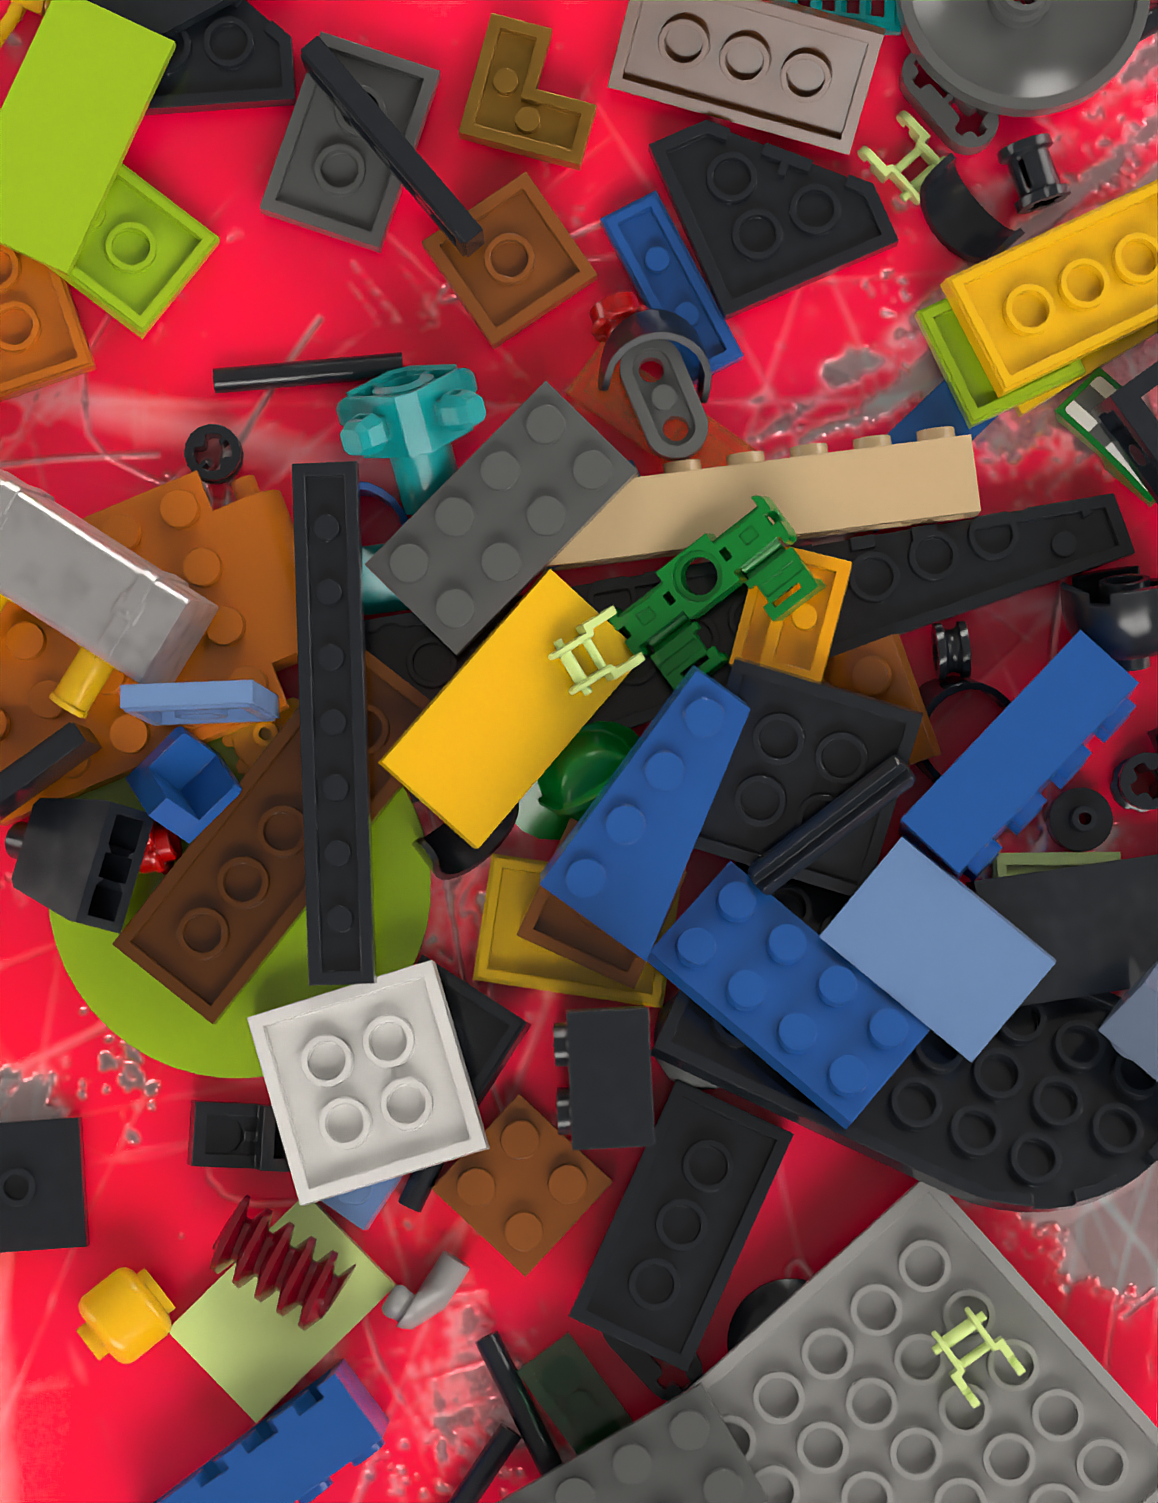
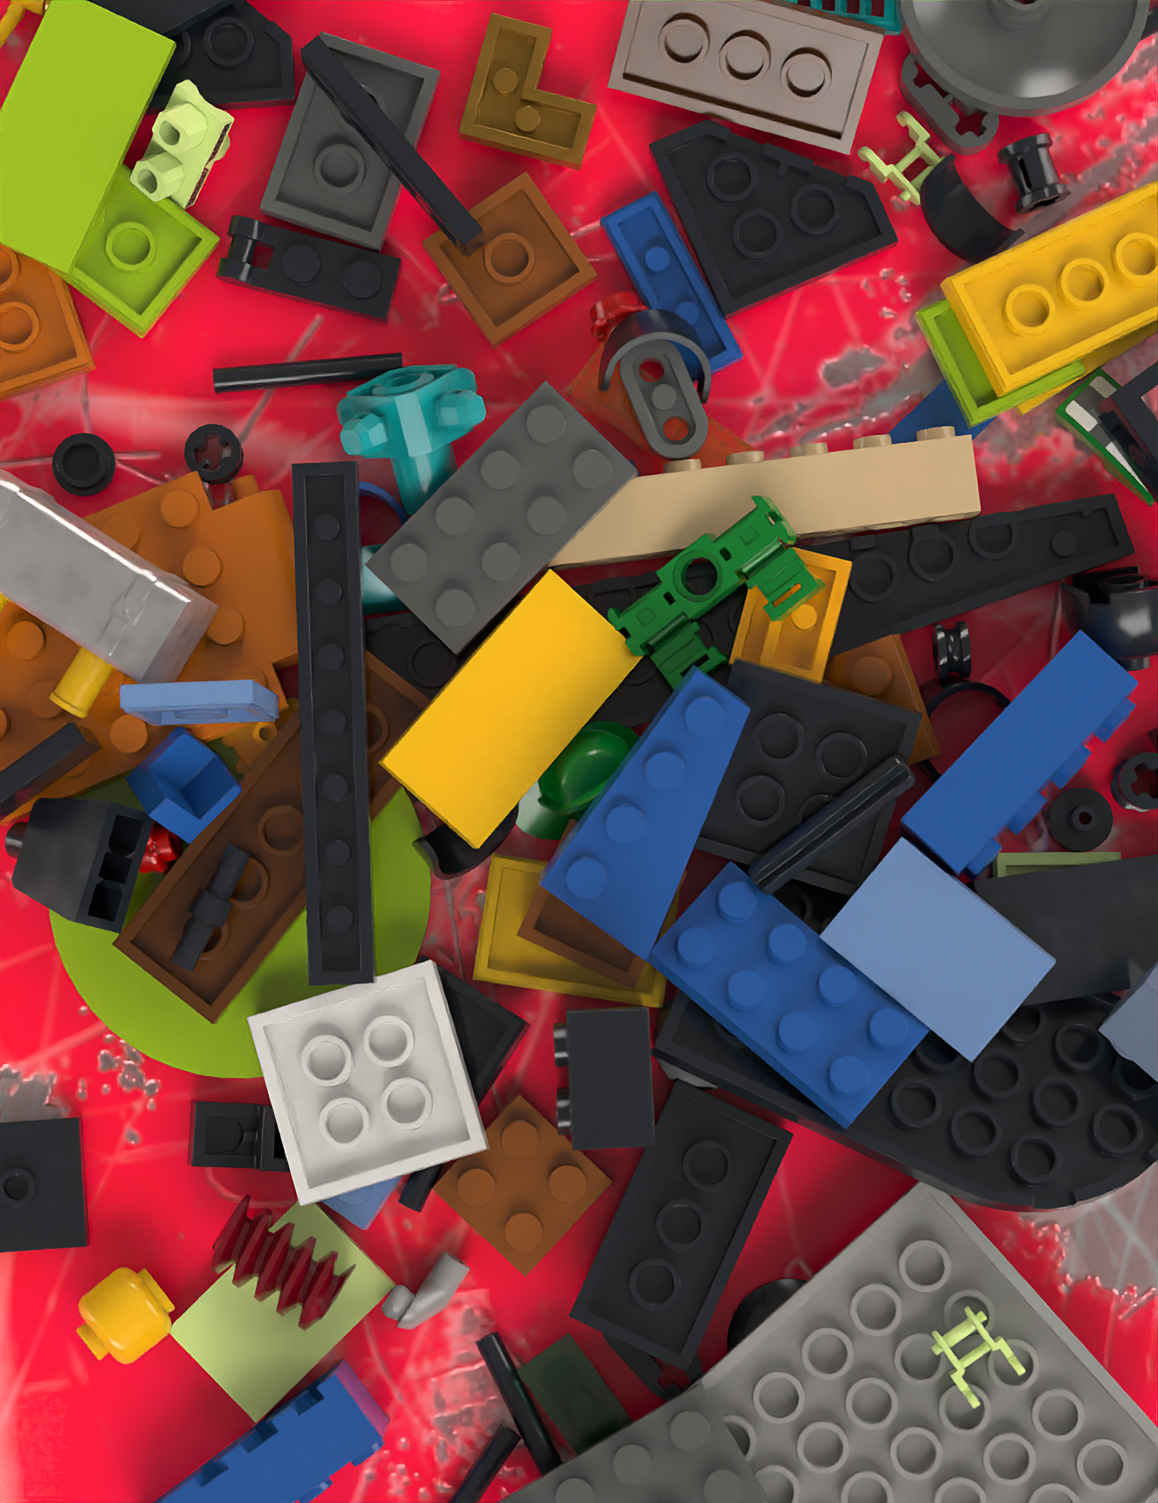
(84, 464): none -> black plate
(183, 147): none -> yellowish green hips
(210, 907): none -> black bar
(311, 270): none -> black plate
(585, 632): yellowish green piece -> none

